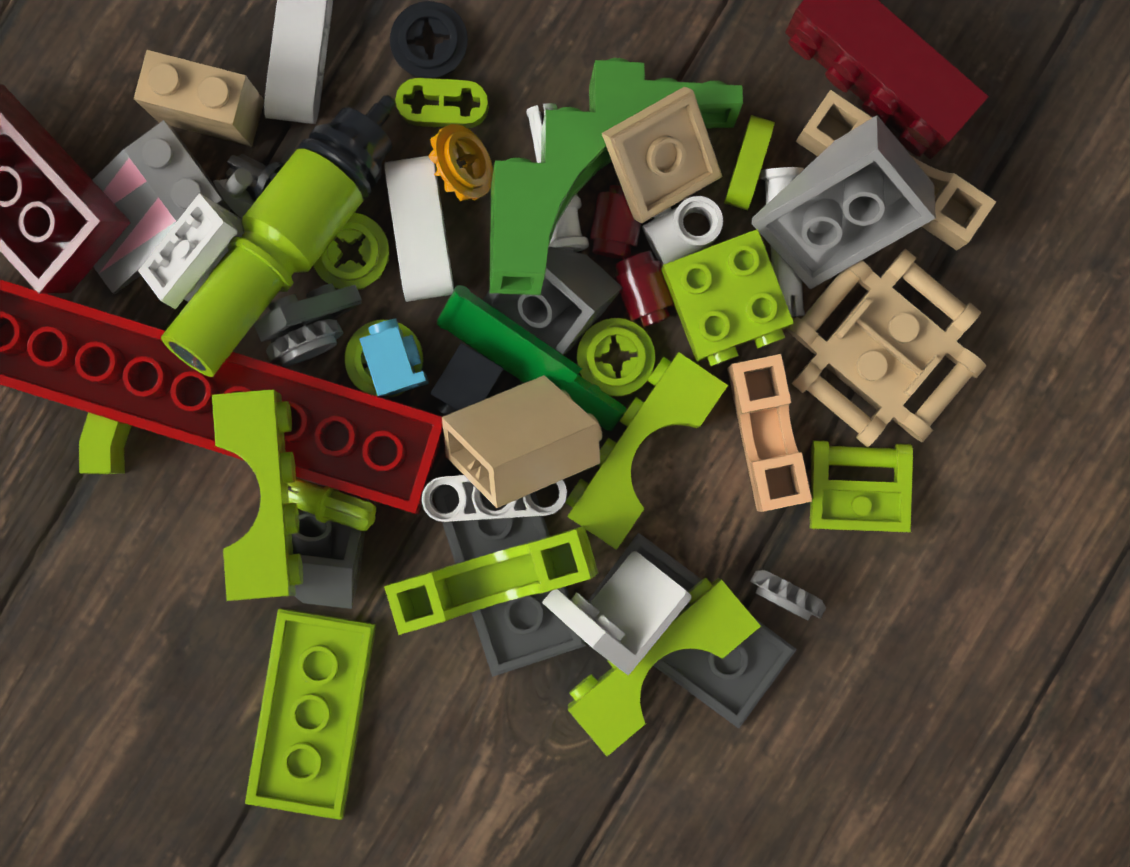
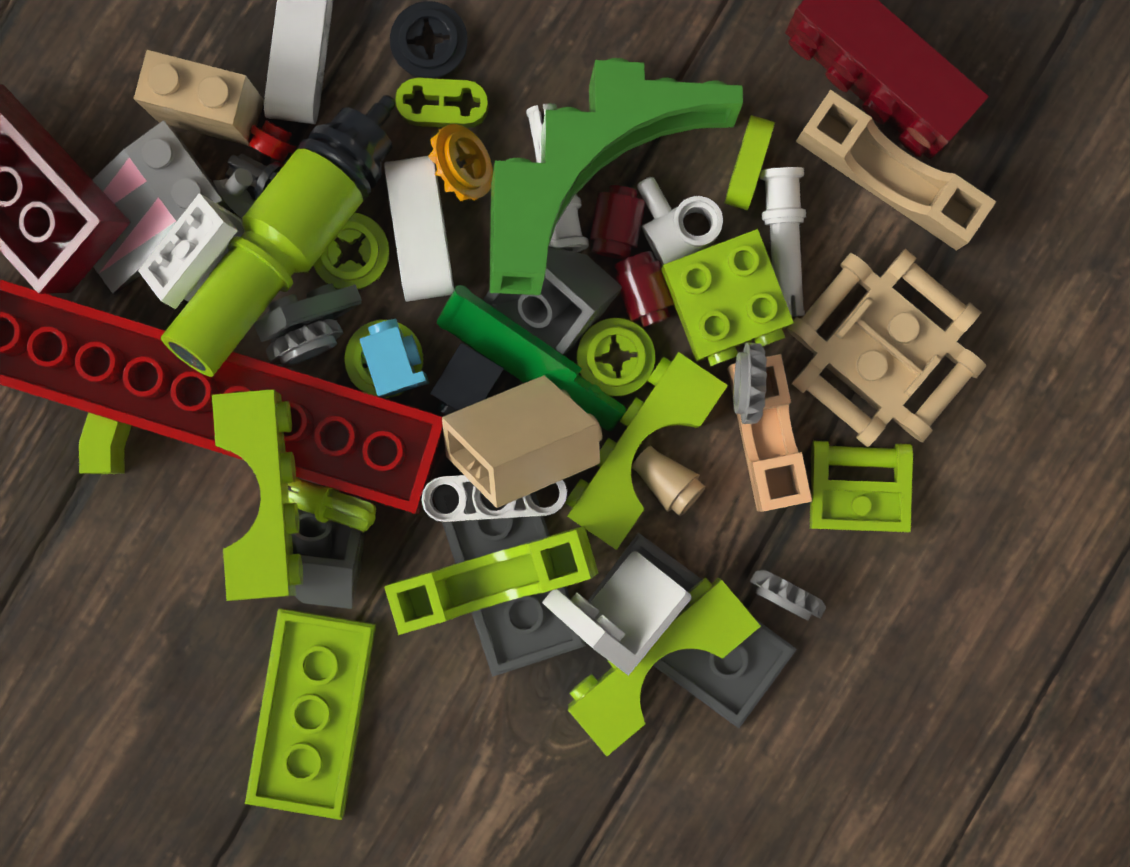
(272, 141): none -> red plate
(662, 154): tan tile -> none
(669, 481): none -> tan cone
(750, 383): none -> light grey gear
(847, 204): light grey slope -> none

